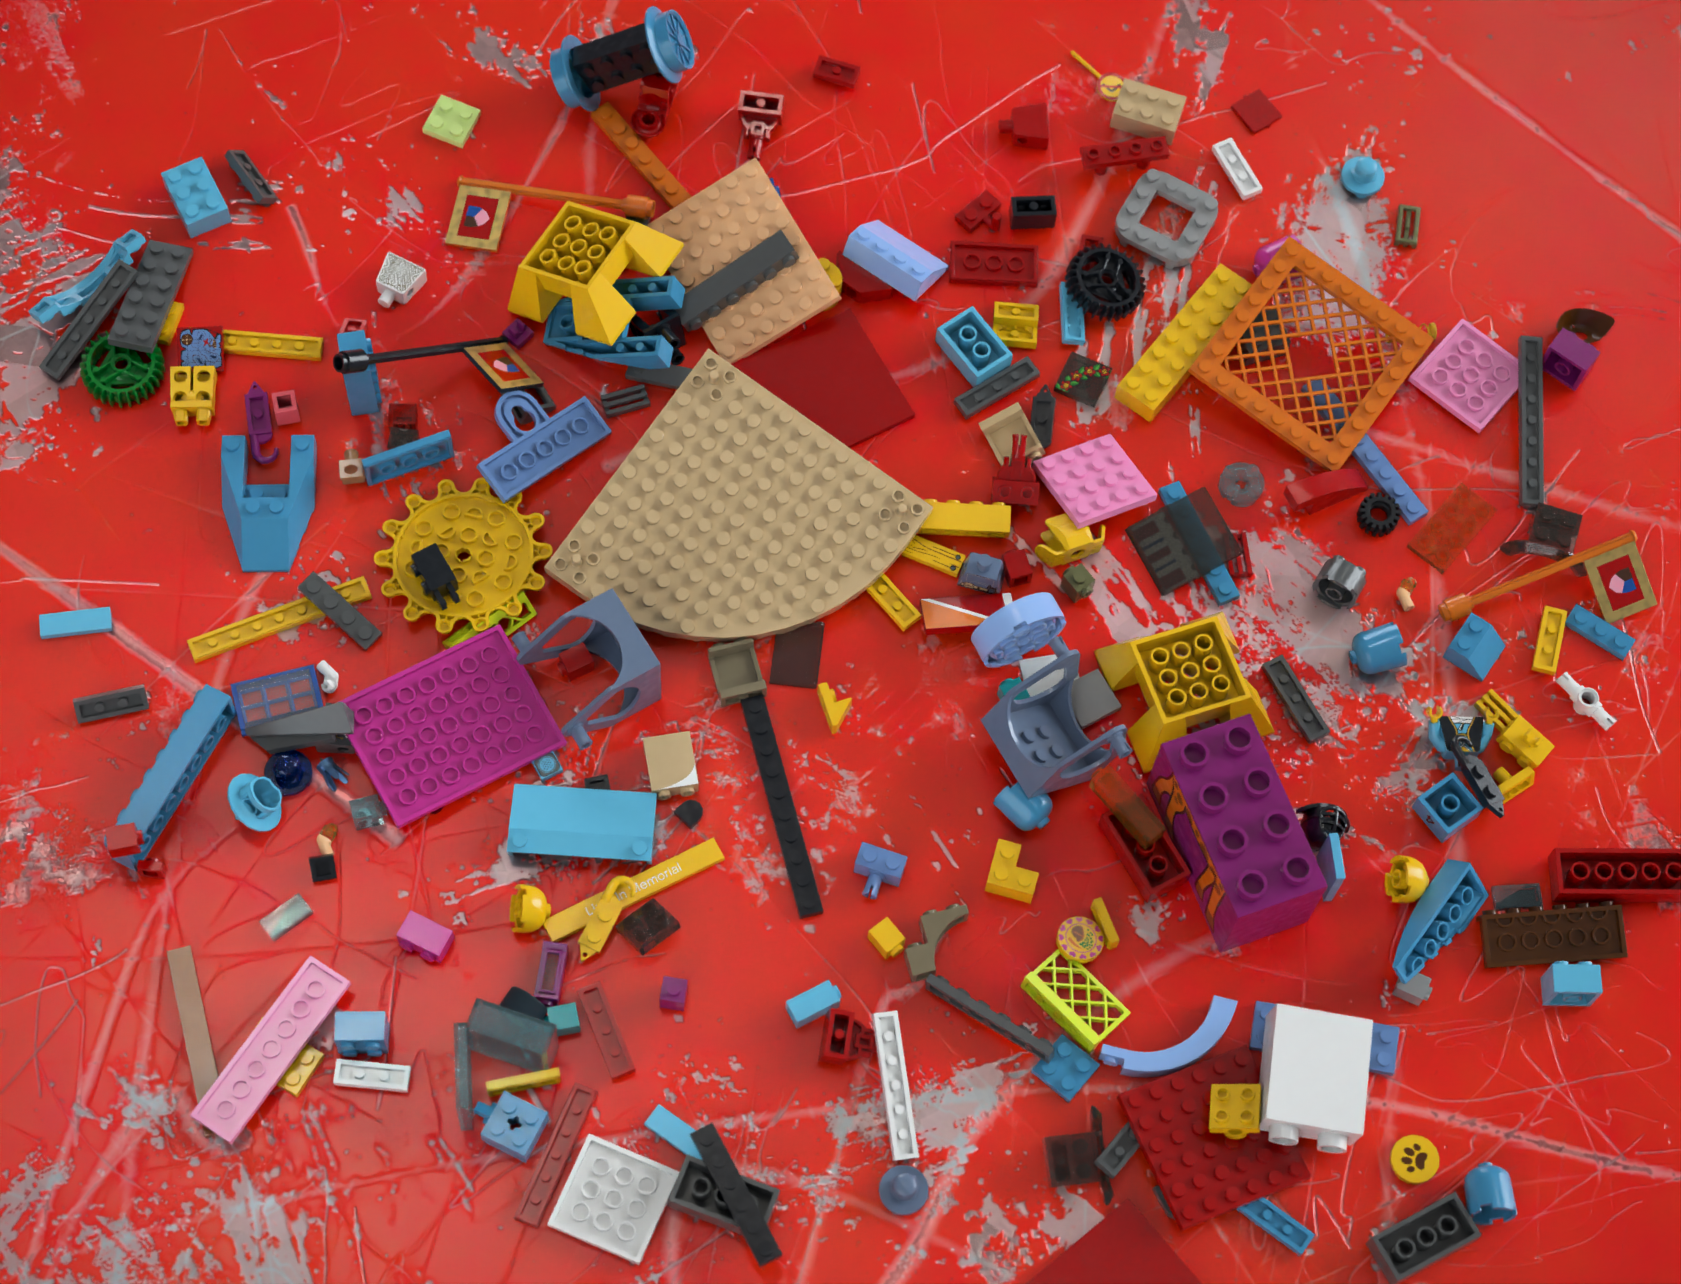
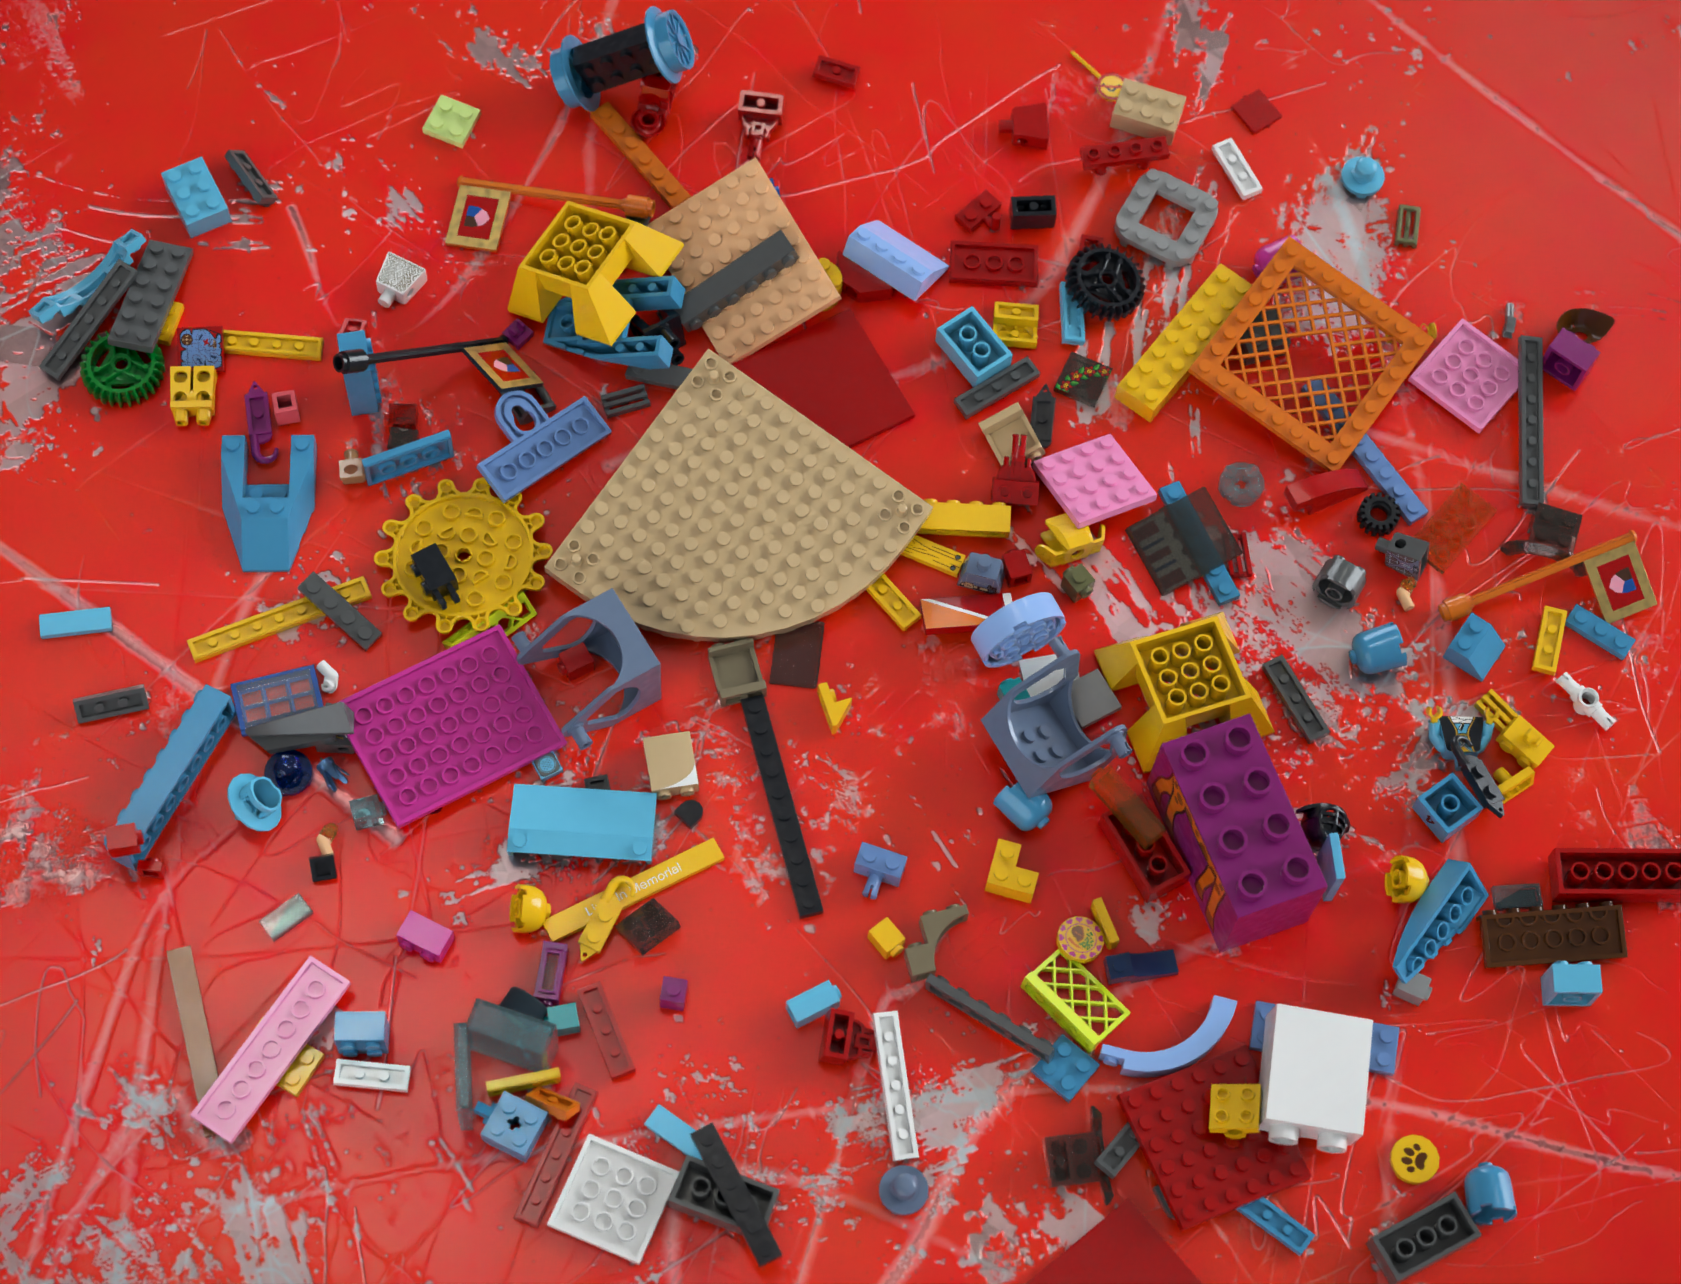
(553, 1103): none -> orange plate
(1140, 966): none -> dark blue slope
(1405, 554): none -> dark grey torso
(1510, 321): none -> flat silver bar

